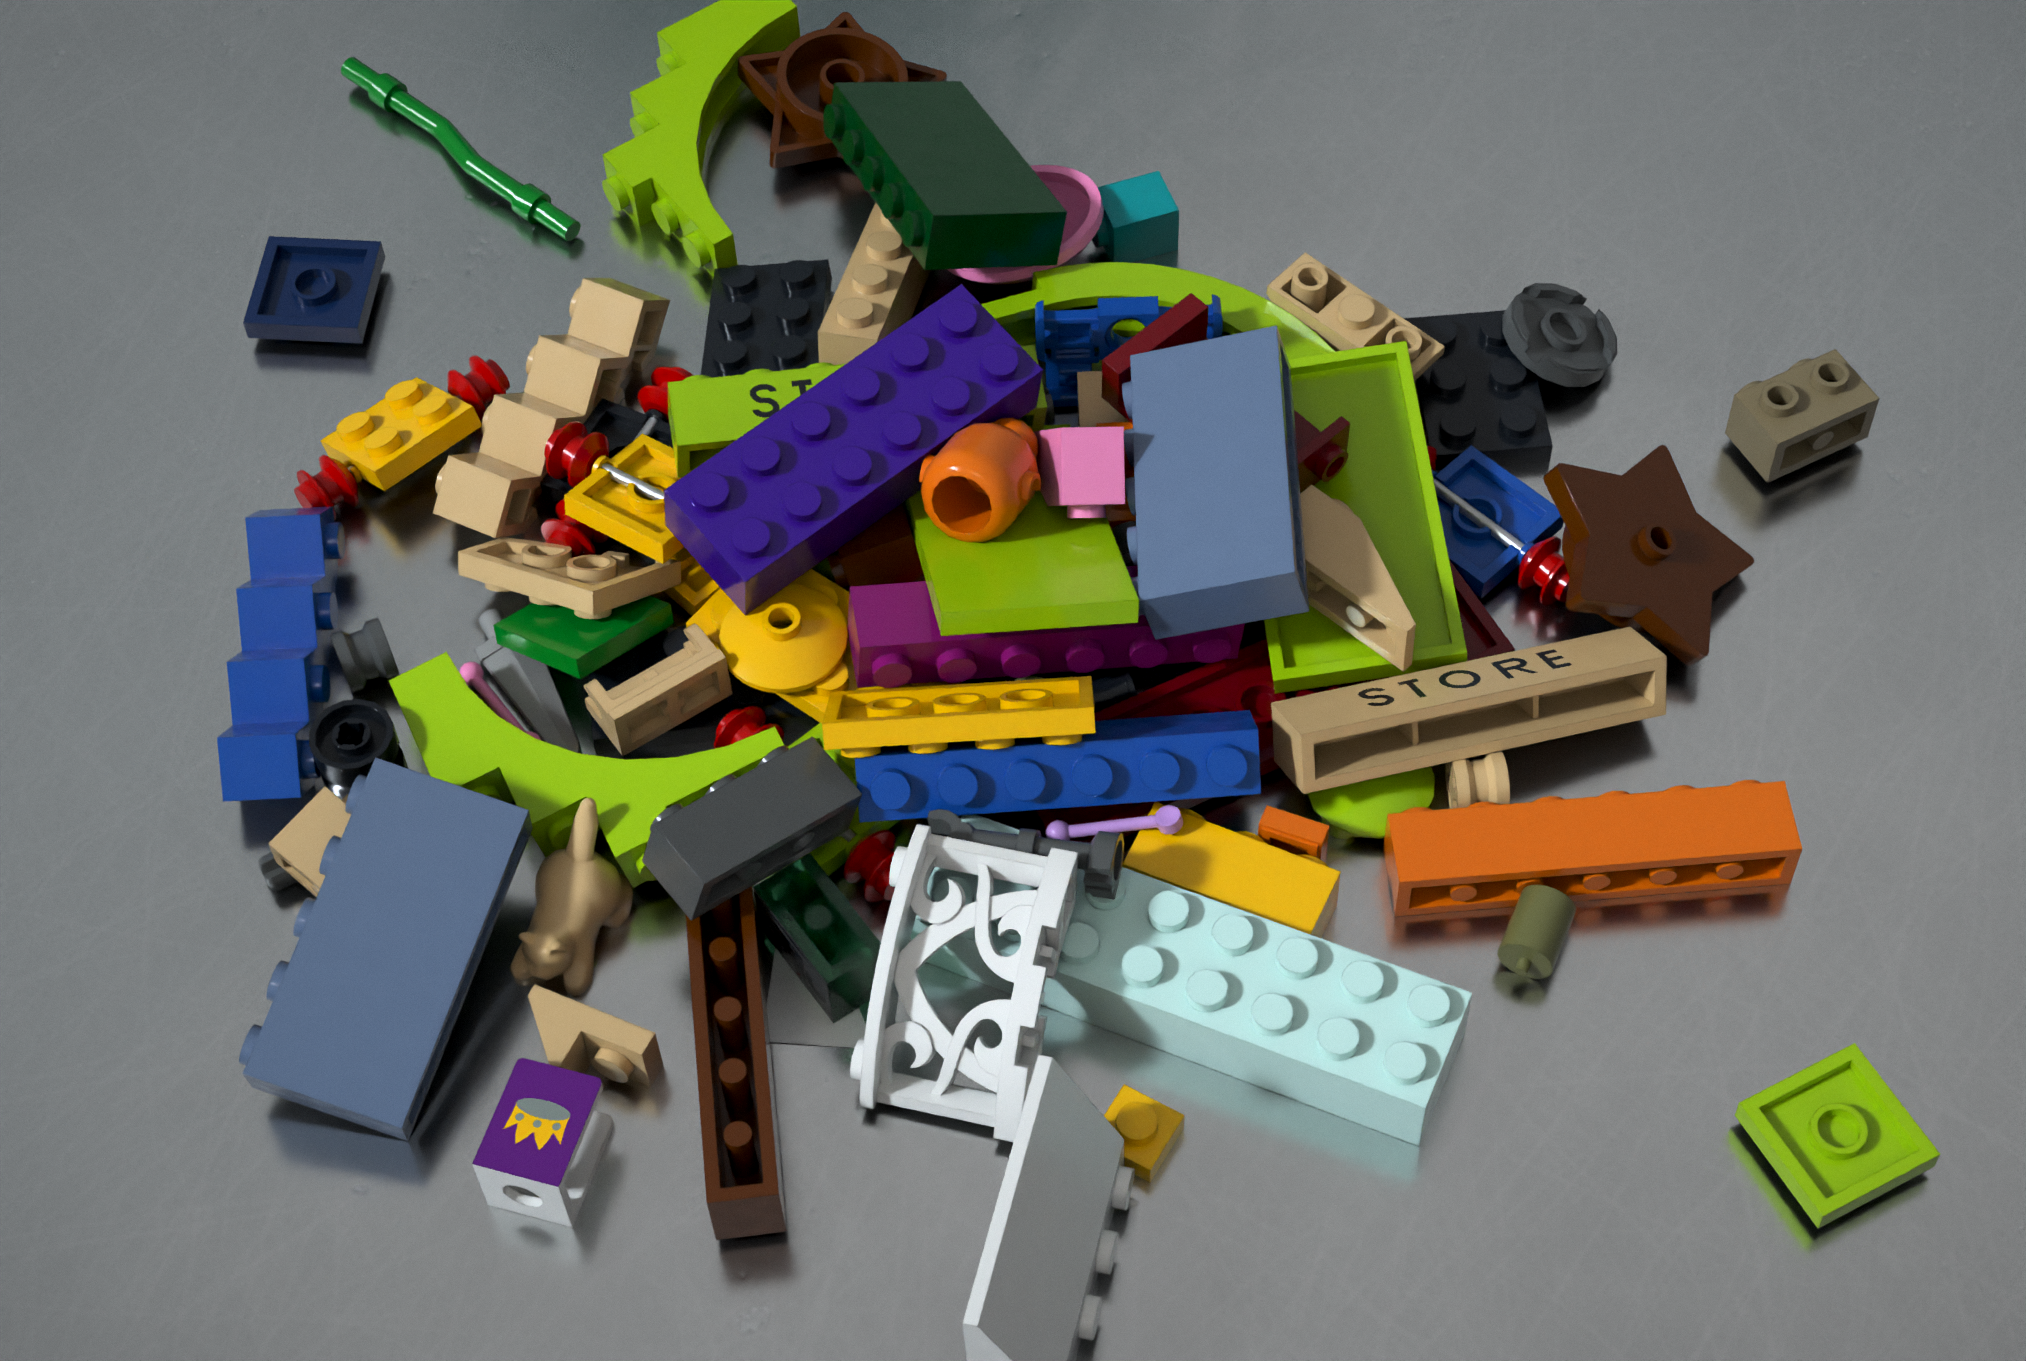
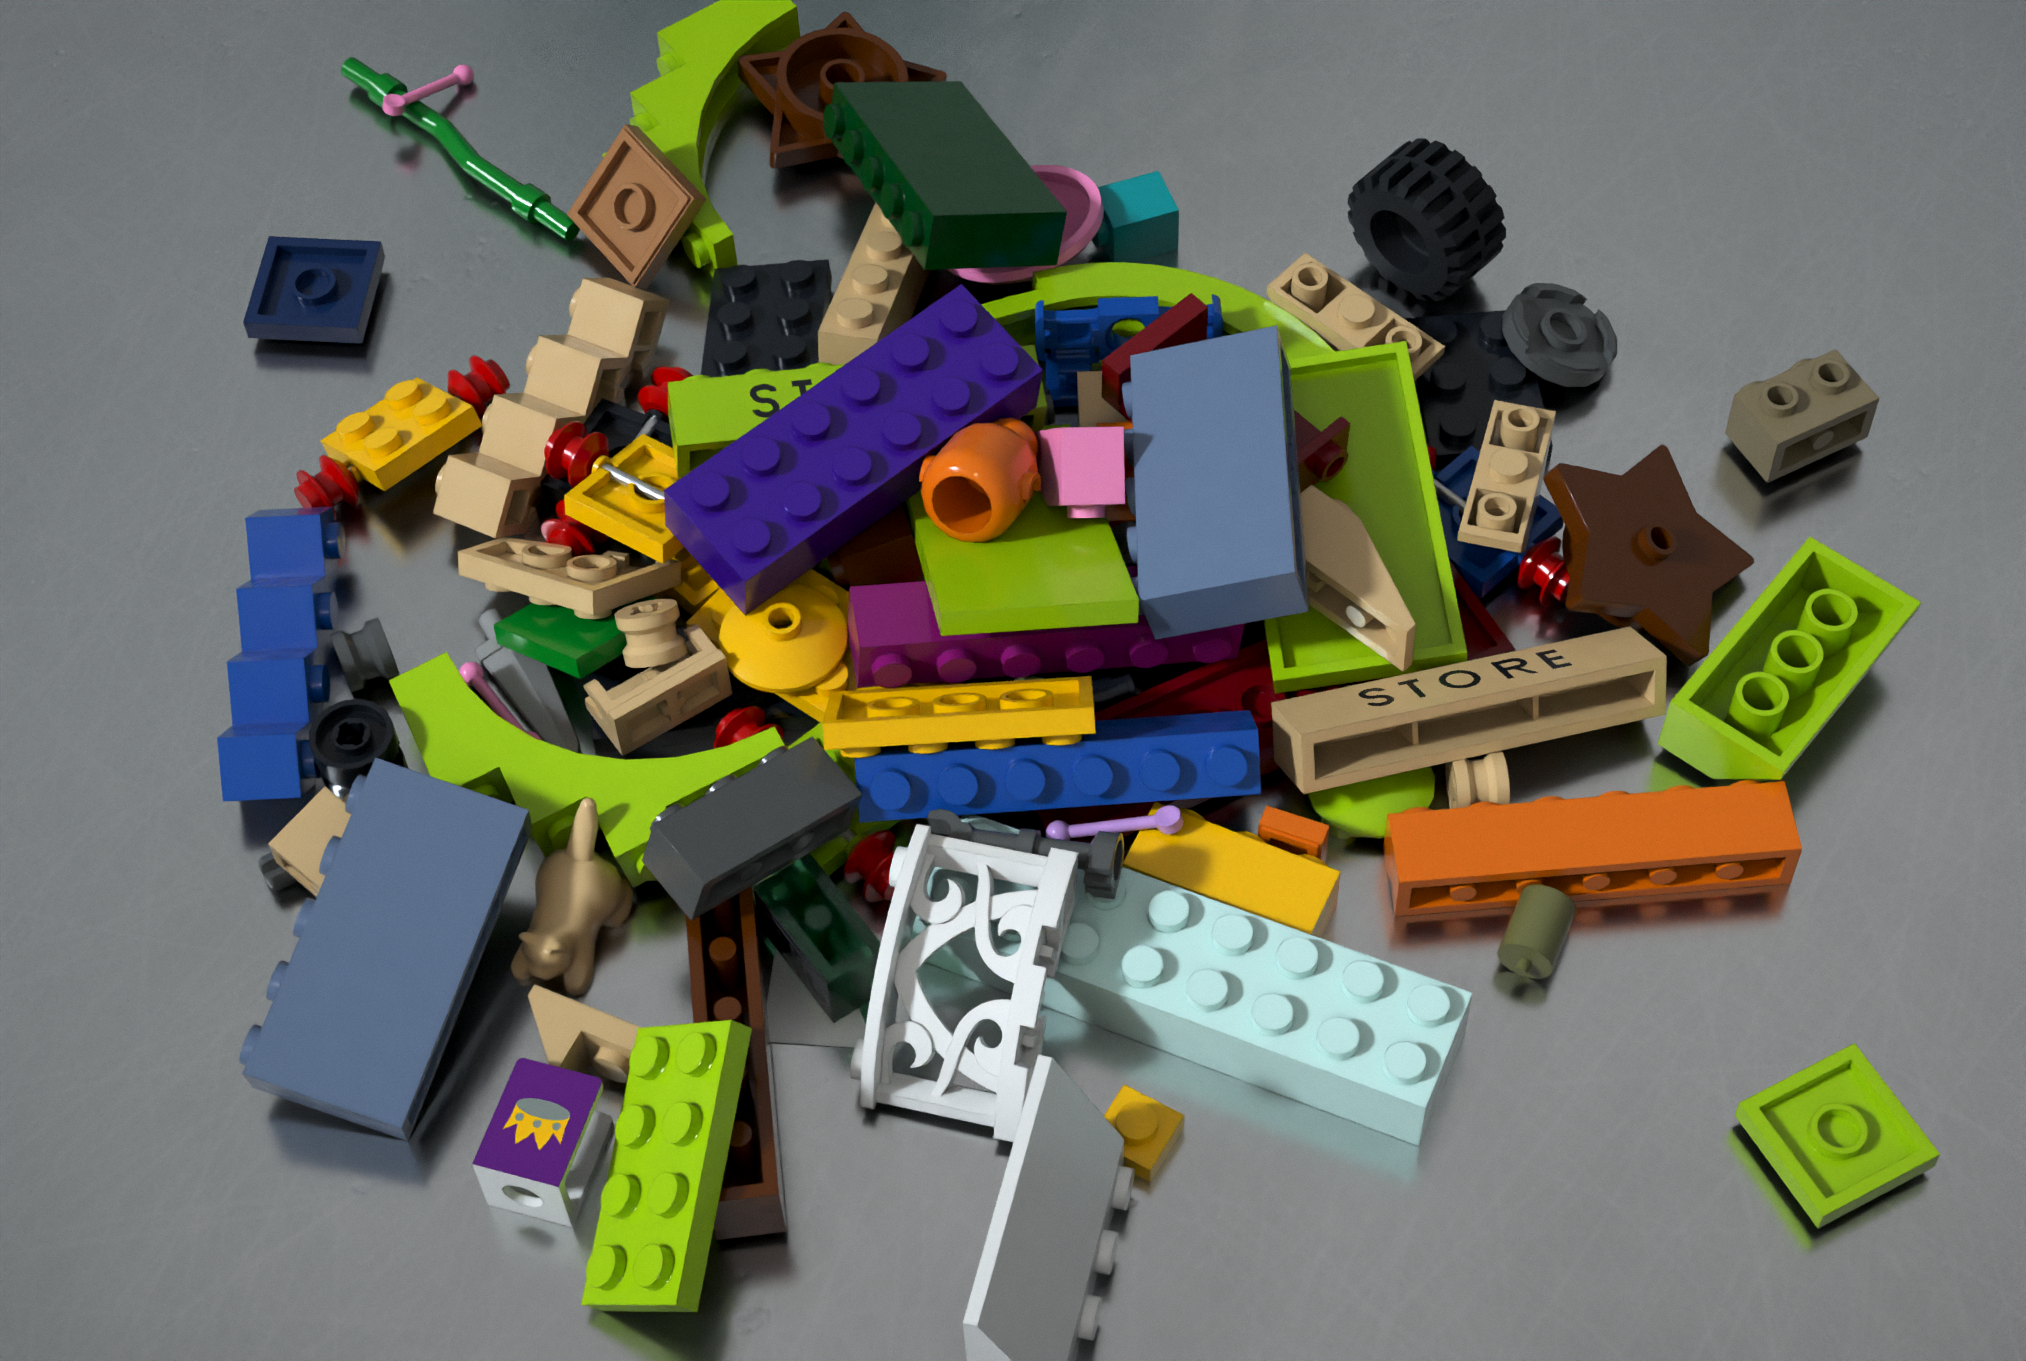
(395, 104): none -> bright pink hinge
(636, 206): none -> medium nougat tile
(651, 633): none -> tan wheel
(667, 1168): none -> lime plate
(1426, 219): none -> black tyre
(1508, 477): none -> tan slope
(1785, 667): none -> lime slope

